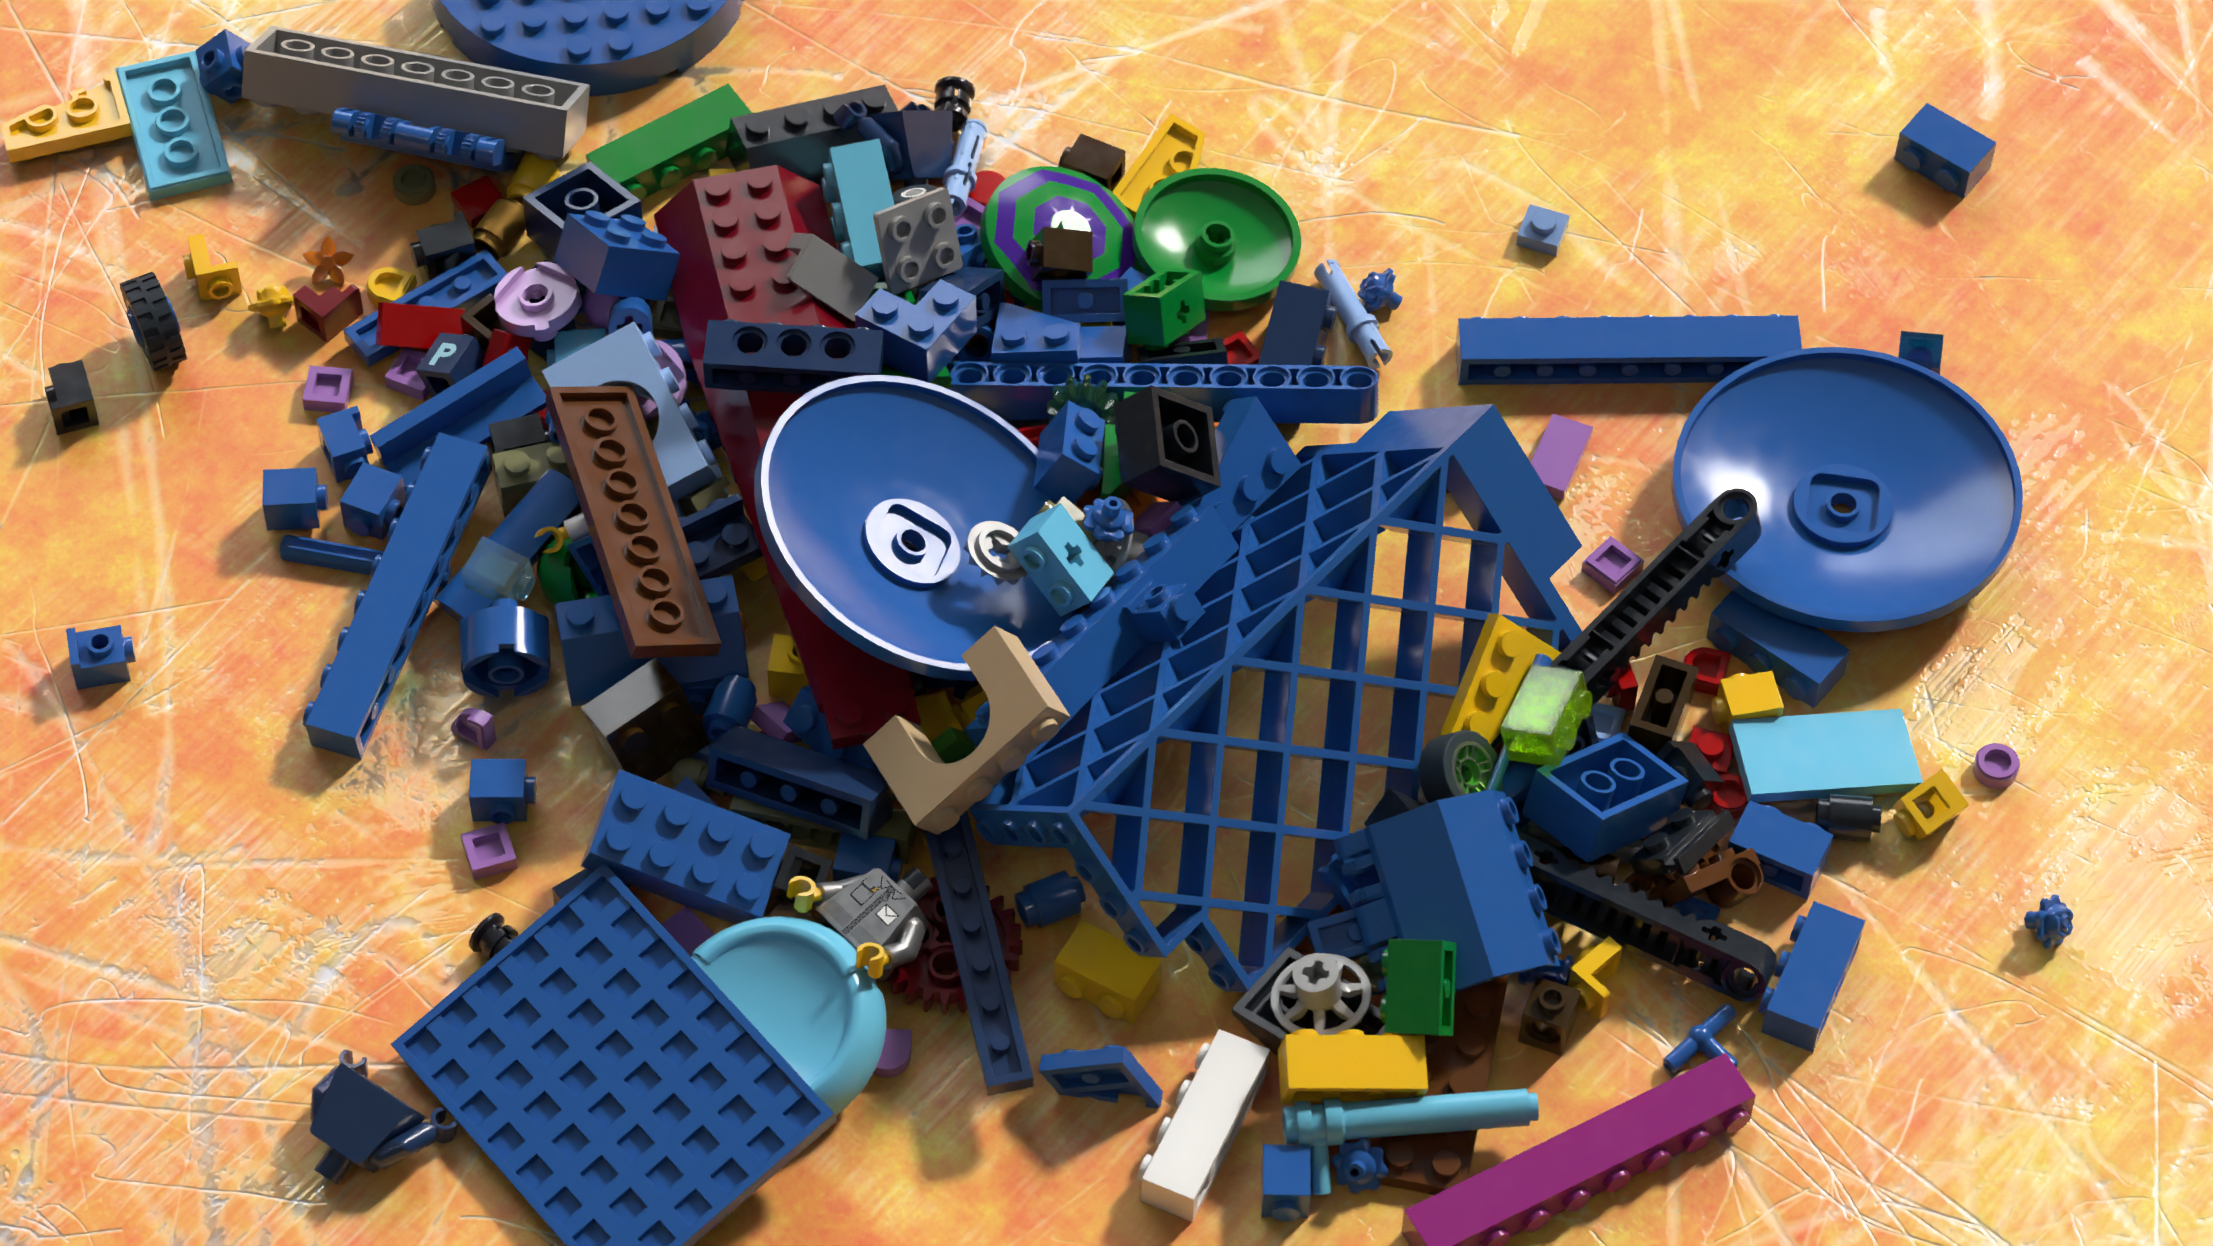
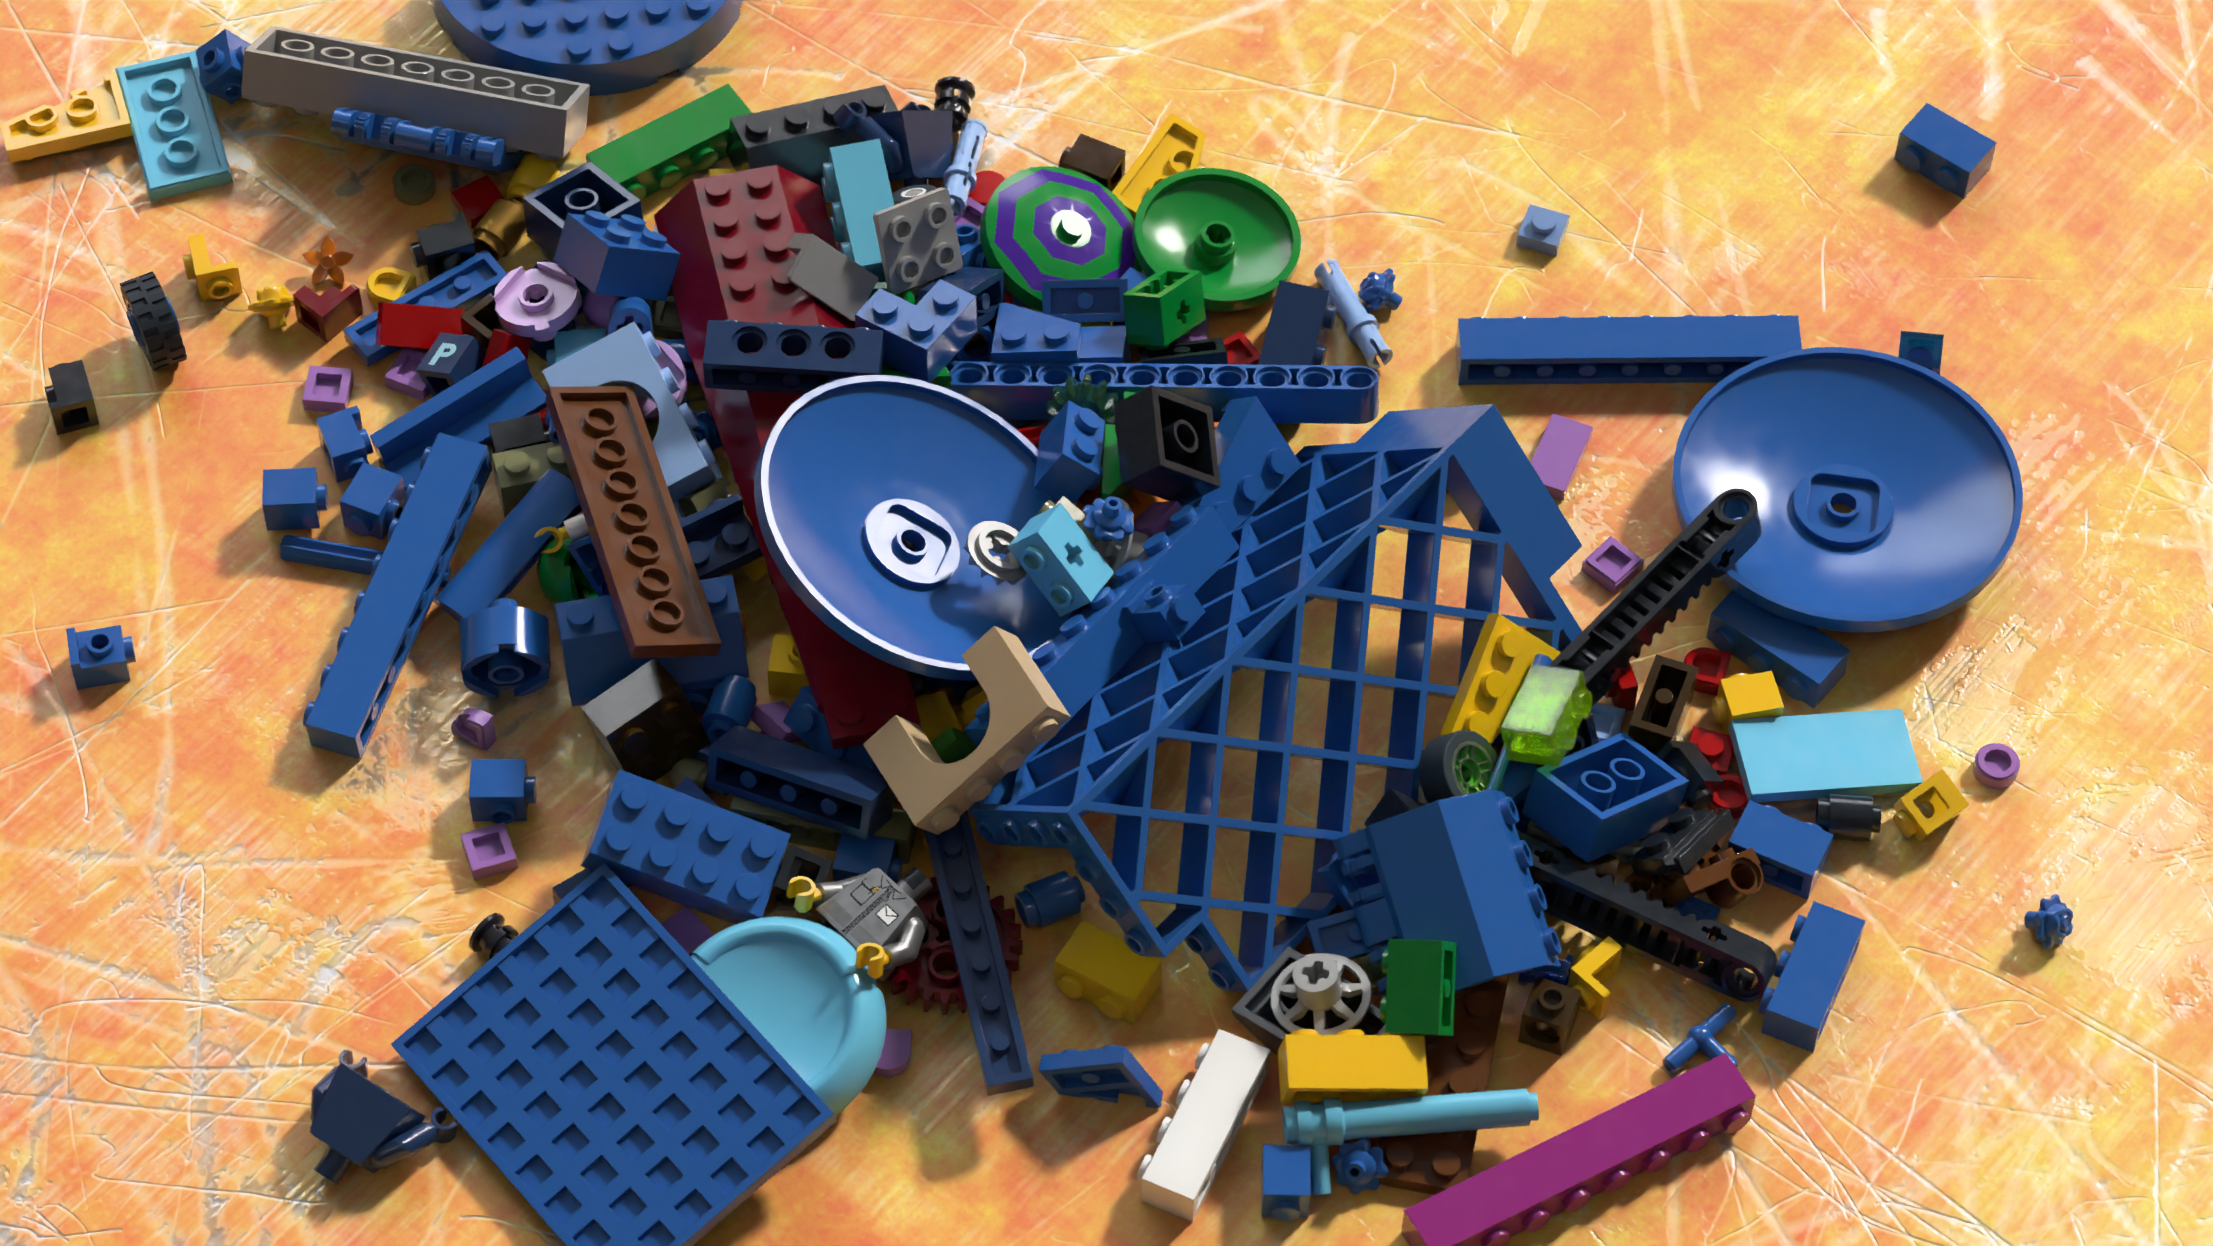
(498, 572): clear light blue brick -> none
(1060, 254): dark brown brick -> none

